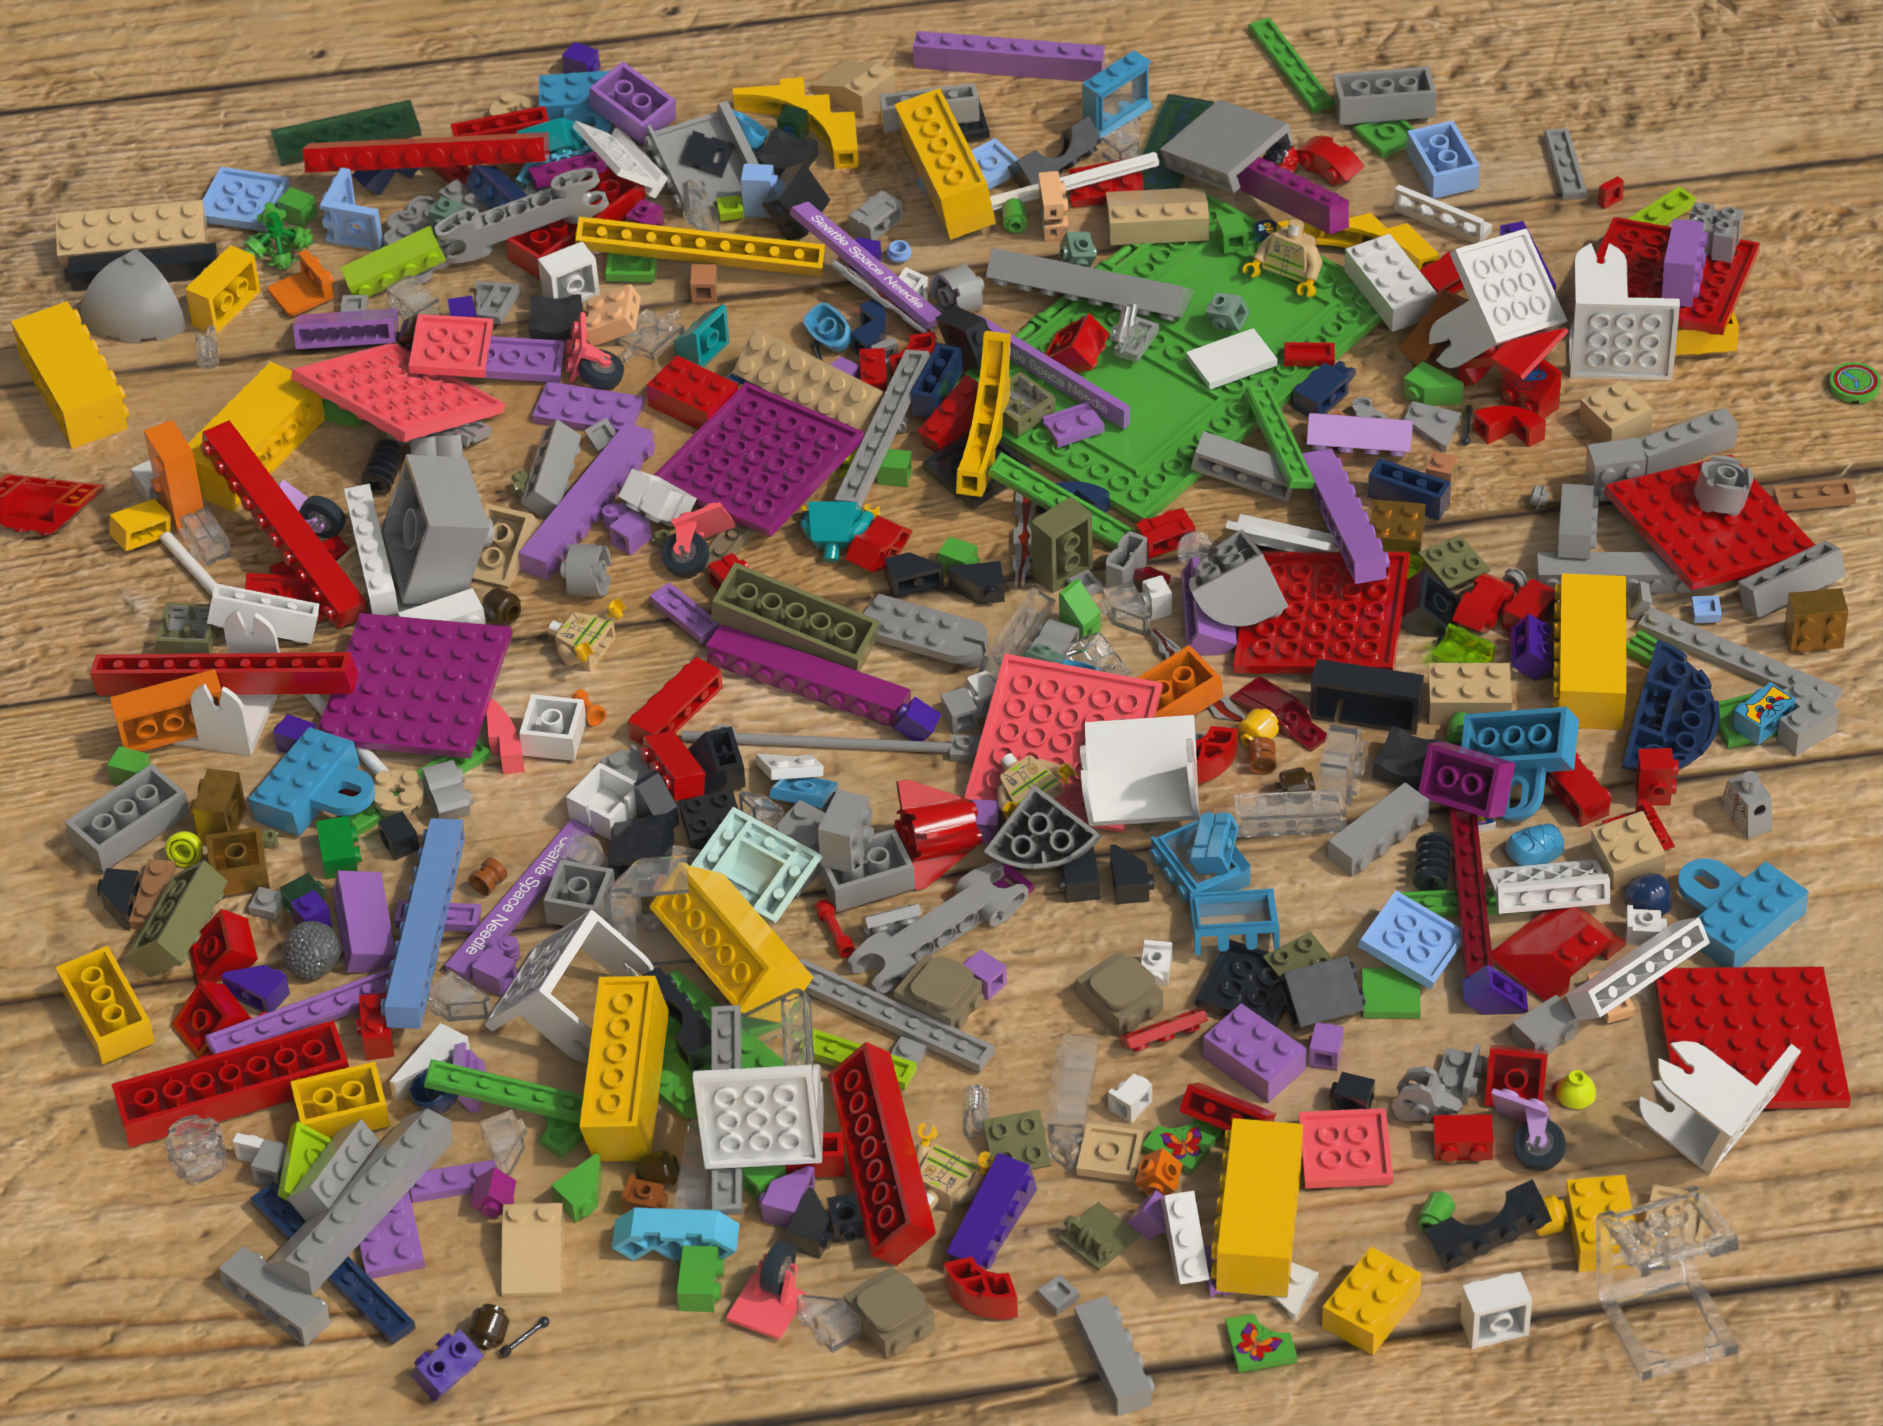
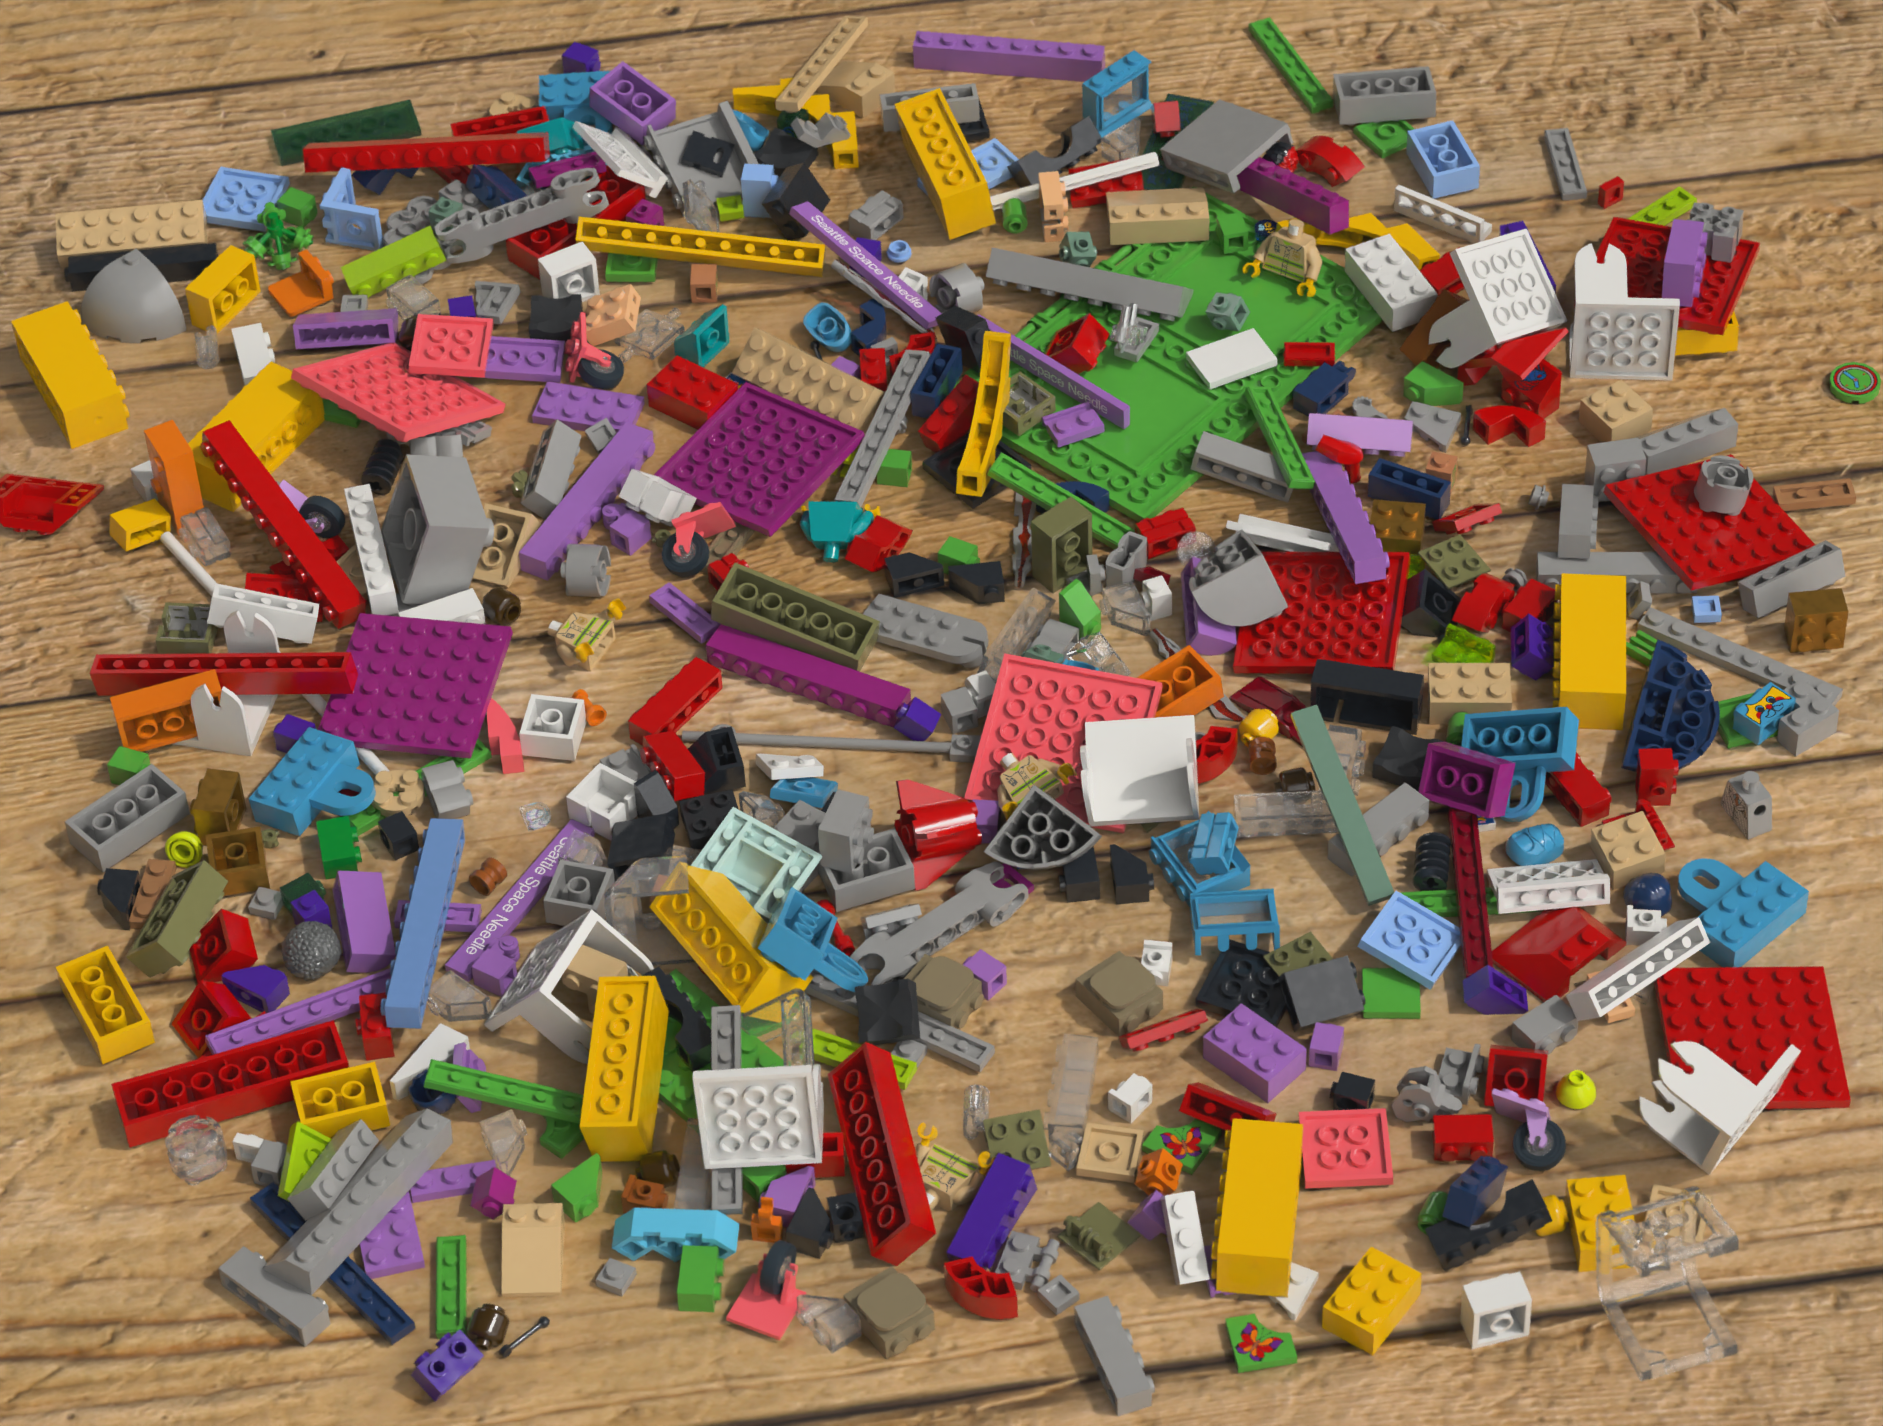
(252, 350): none -> white brick
(451, 1285): none -> bright green tile
(535, 815): none -> clear tile
(586, 969): none -> tan brick
(616, 1277): none -> light grey plate
(765, 1225): none -> orange plate
(800, 942): none -> dark azure brick
(821, 63): none -> tan plate
(824, 132): none -> light grey slope
(888, 1012): none -> black brick
(1019, 1257): none -> light grey plate
(1095, 573): none -> light grey plate
(1165, 118): none -> slope
(1342, 805): none -> sand green tile
(1344, 453): none -> red arm
(1463, 519): none -> red plate
(1475, 1190): none -> dark blue brick

